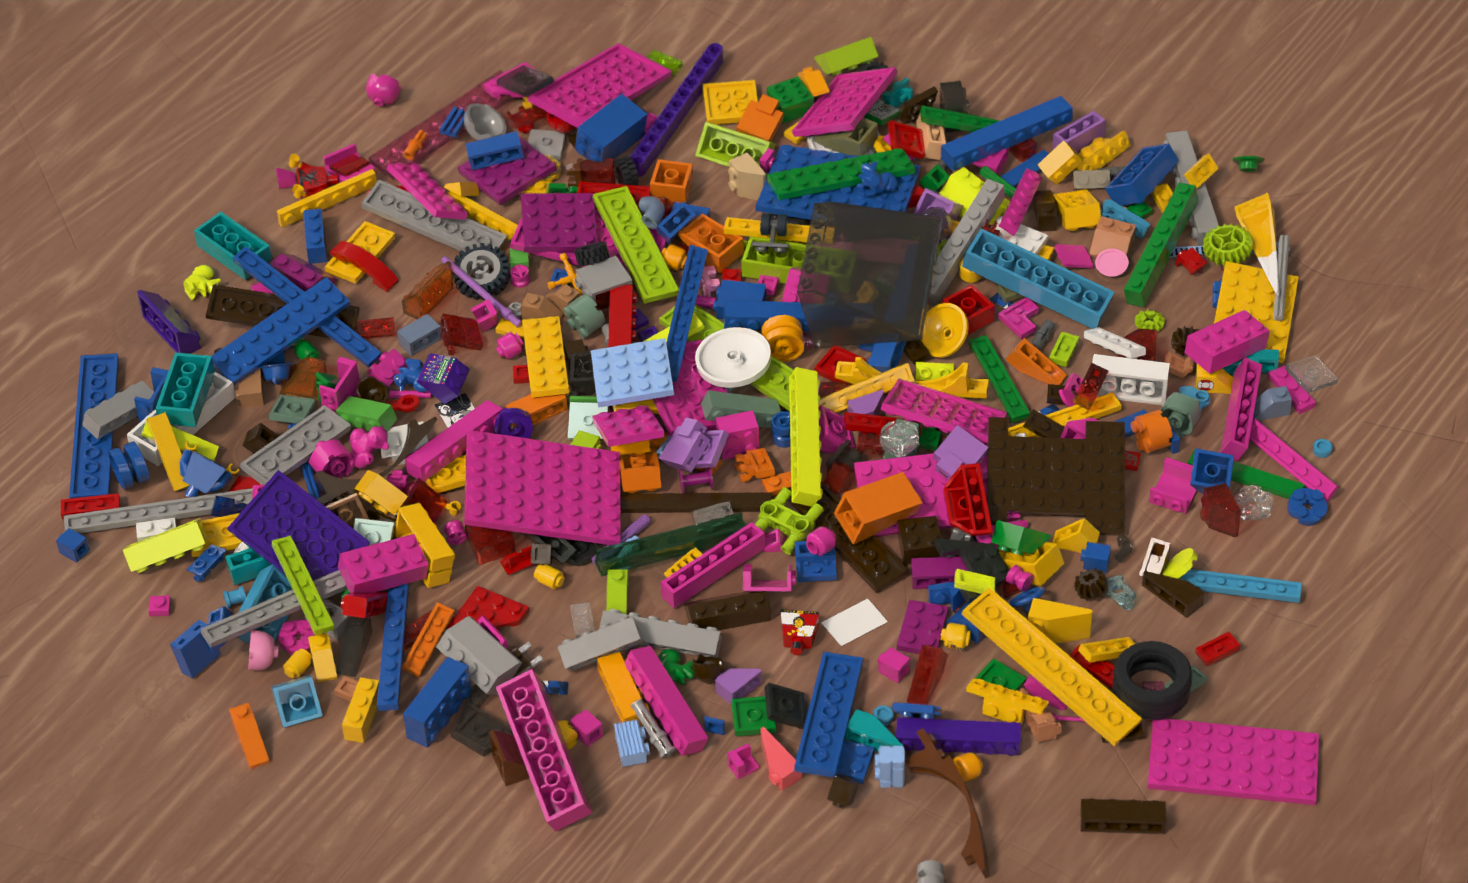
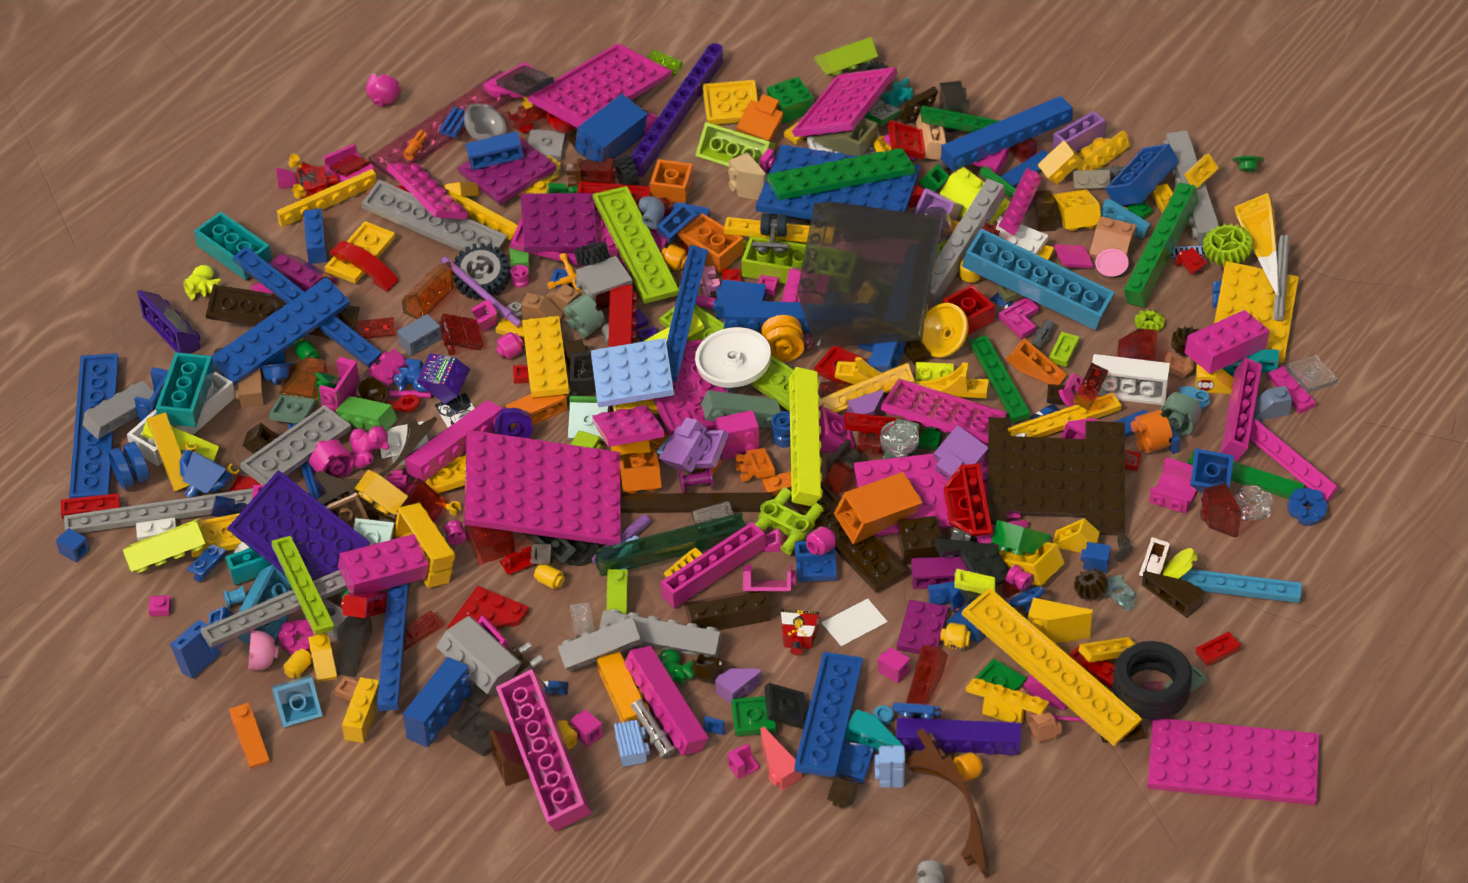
(428, 639): orange tile -> none
(813, 81): light orange slope -> none
(873, 182): blue animal -> none
(1043, 426): dark brown plate -> none
(1114, 343): white plate -> none
(1123, 816): dark brown brick -> none
(1322, 448): dark azure tile -> none

